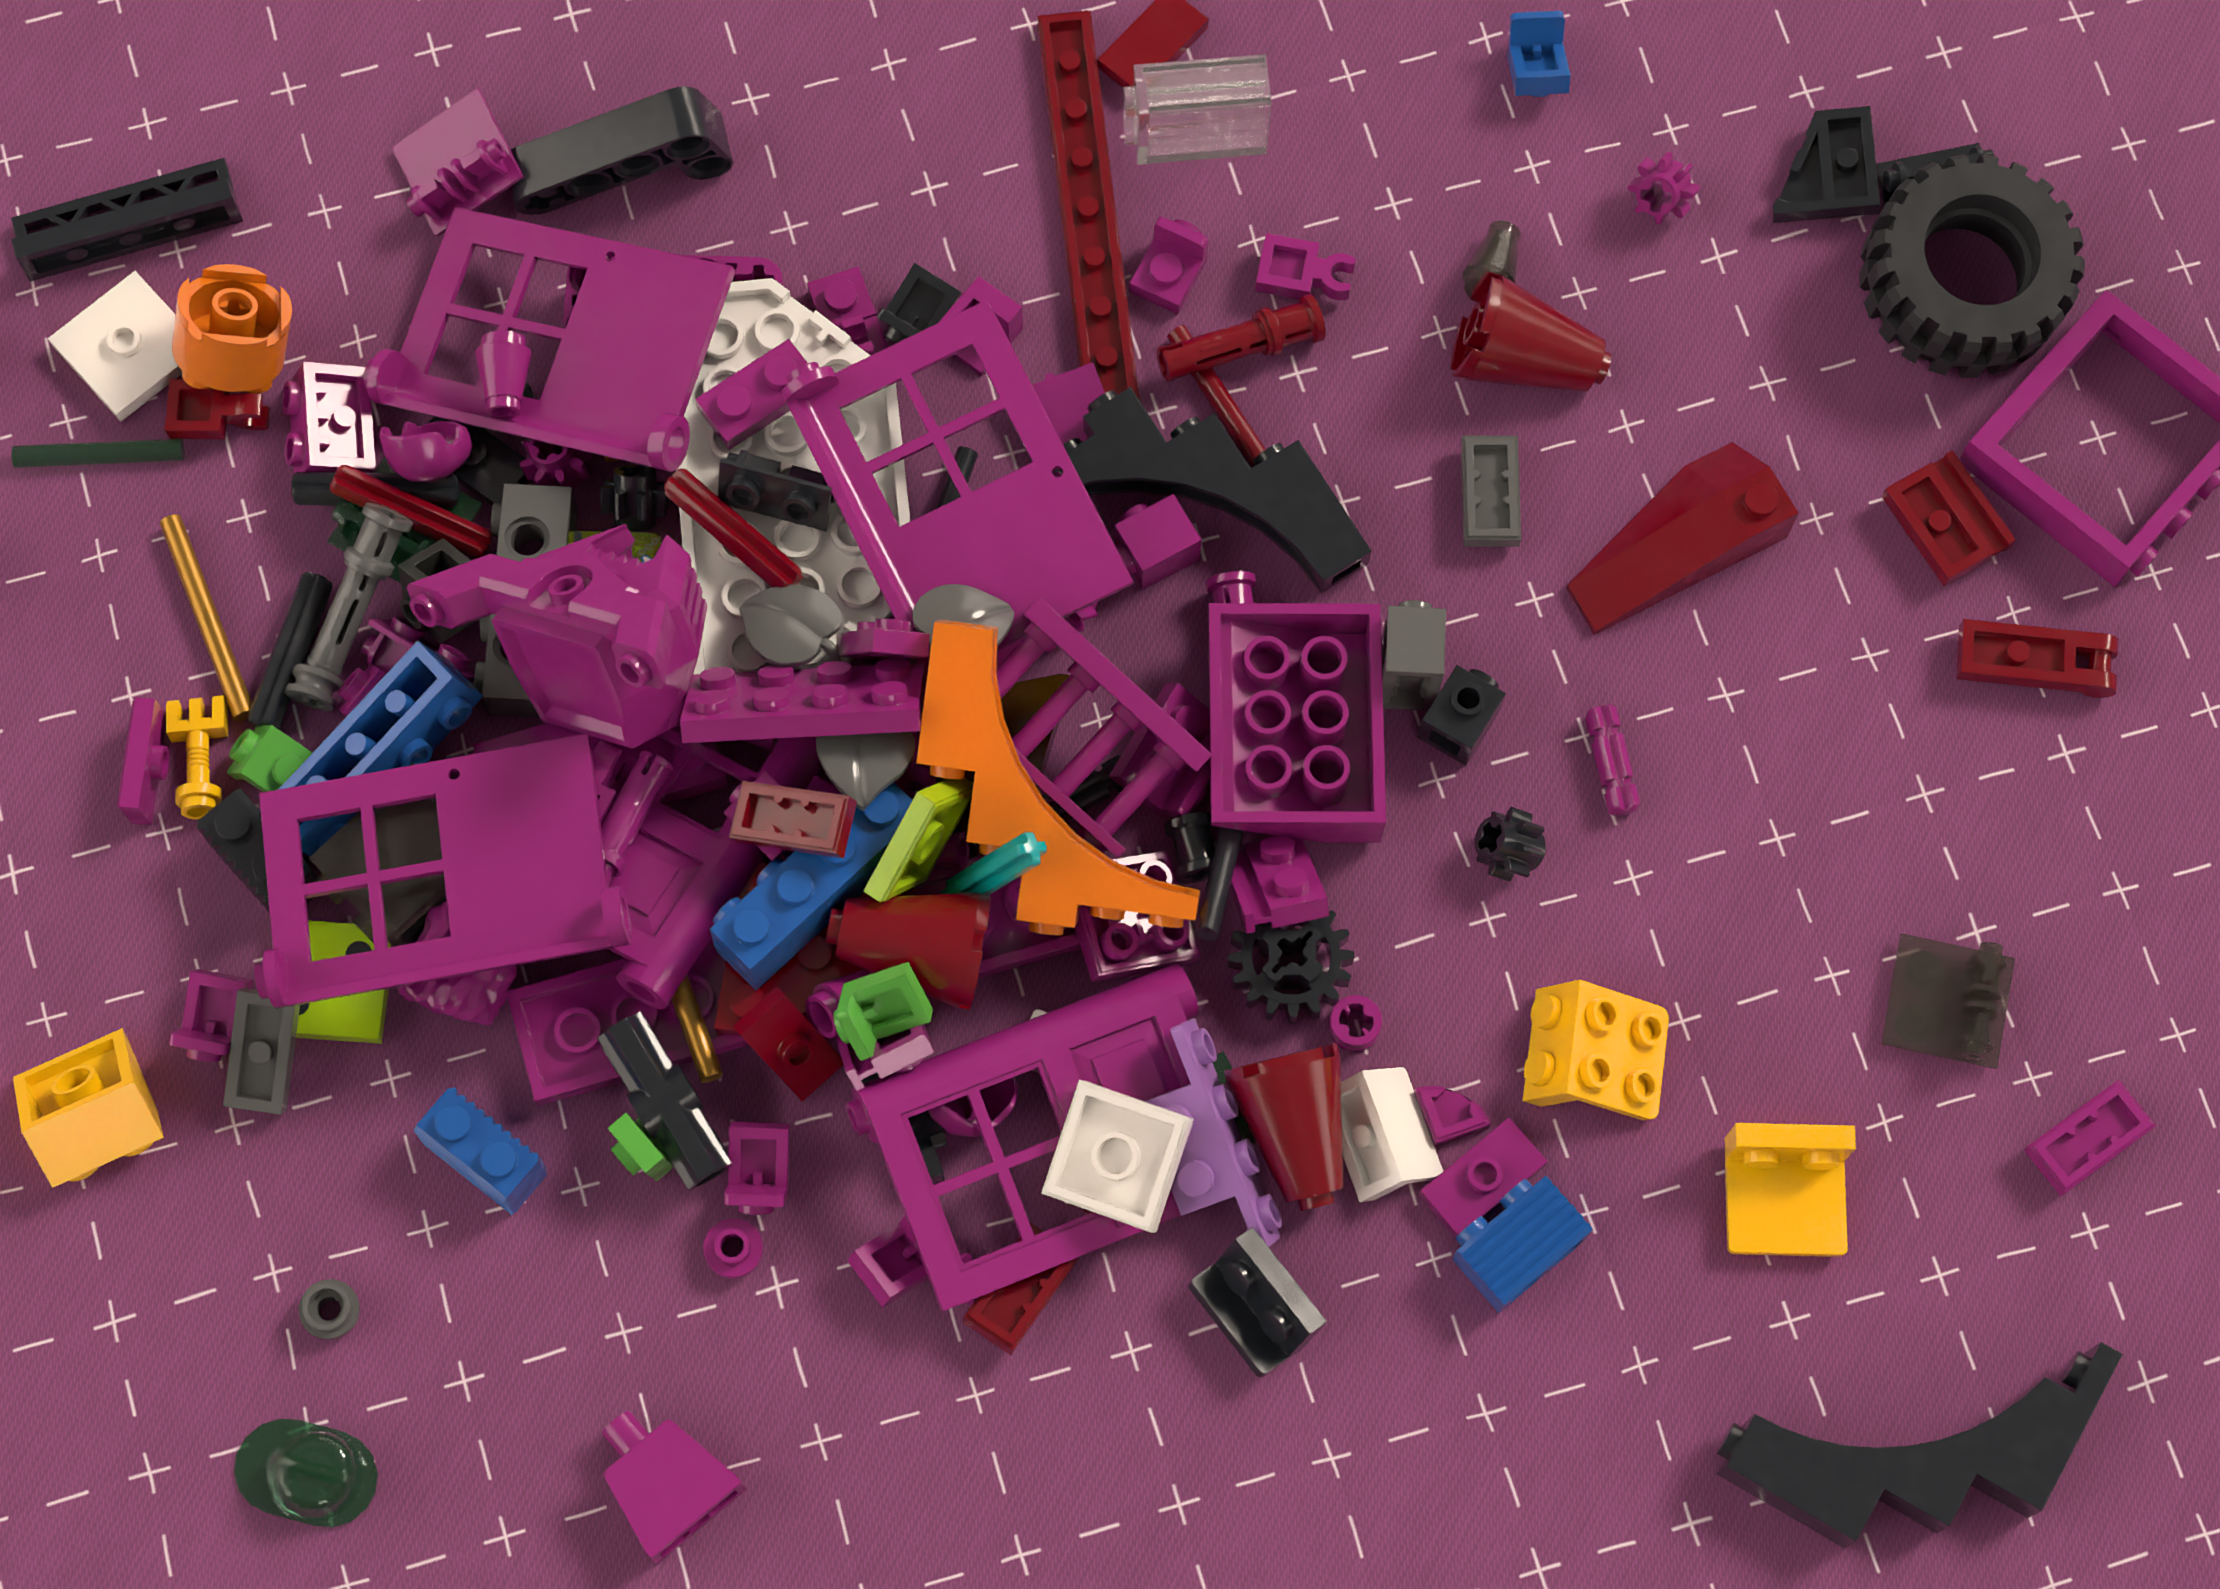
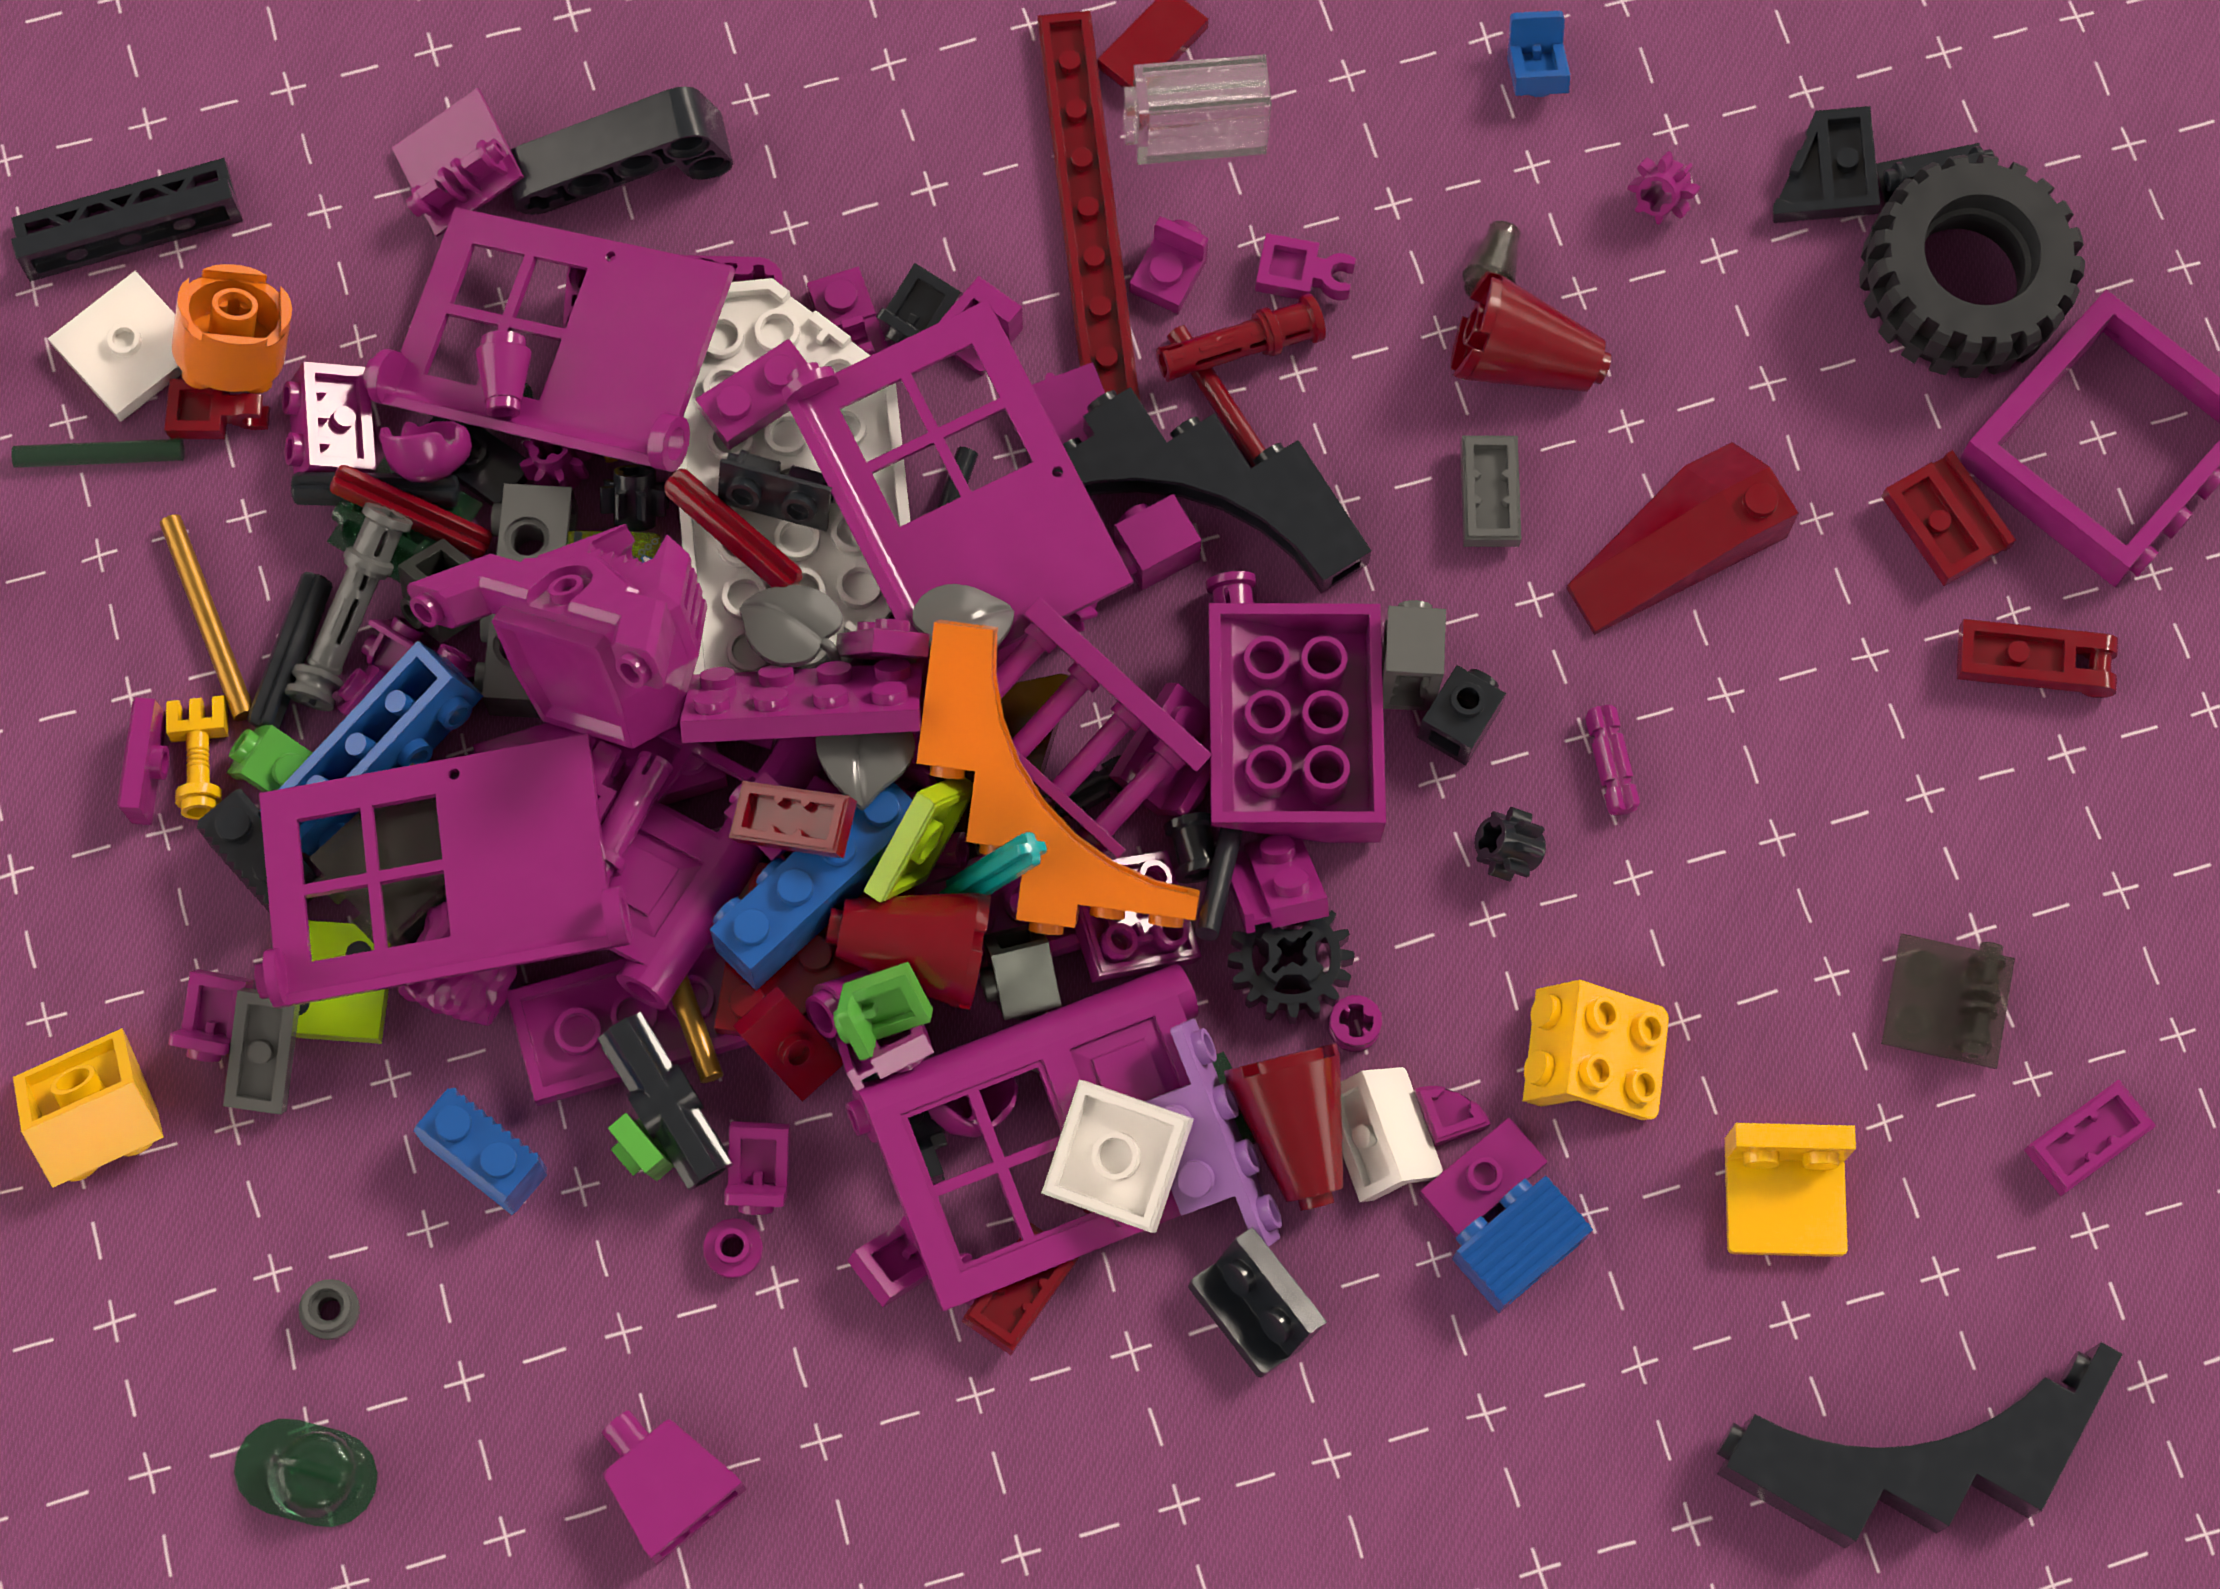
(1019, 973): none -> pearl dark grey brick

